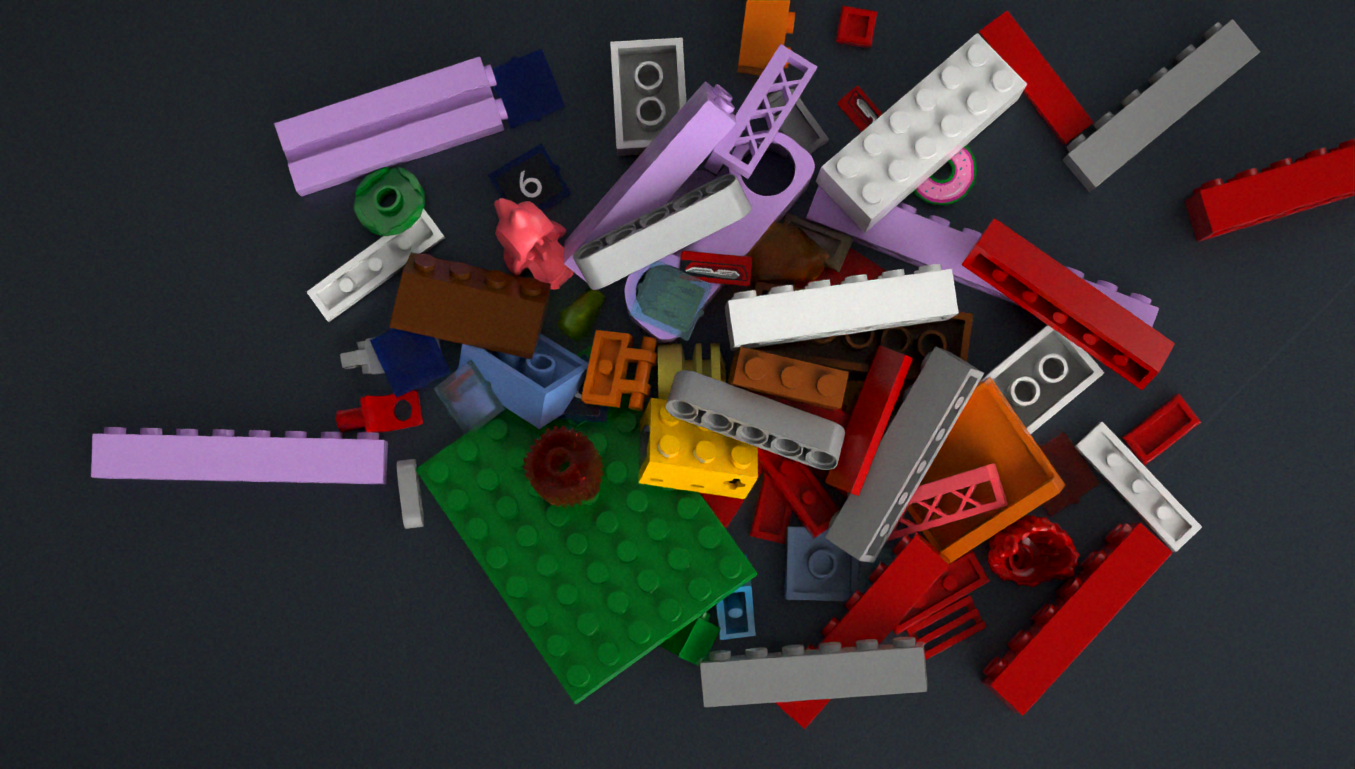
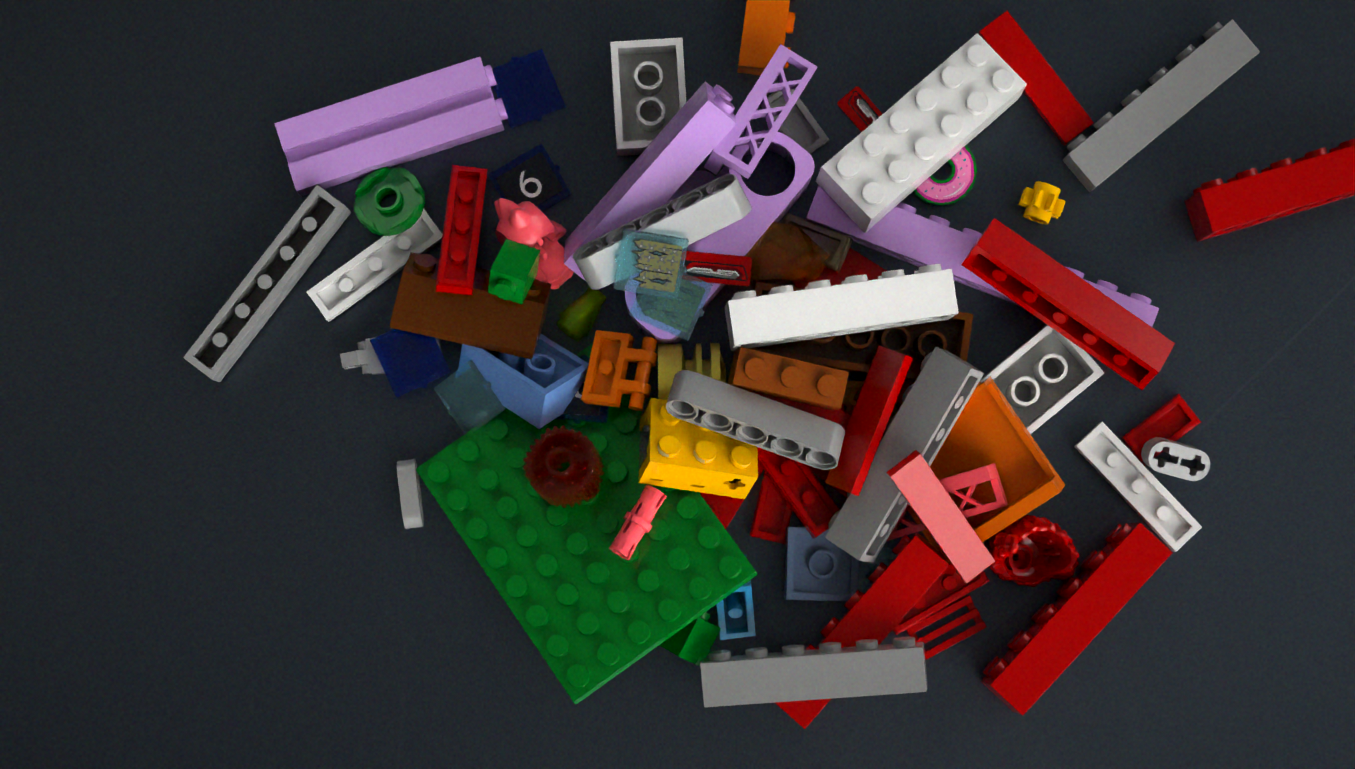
(239, 458): lavender brick -> none
(267, 284): none -> light grey brick
(378, 414): red bracket -> none
(461, 230): none -> red tile
(513, 271): none -> green brick
(637, 522): none -> coral pin
(650, 263): none -> piece
(856, 27): red tile -> none
(940, 516): none -> tile
(1042, 202): none -> yellow gear
(1072, 471): clear red piece -> none
(1173, 466): none -> light grey beam

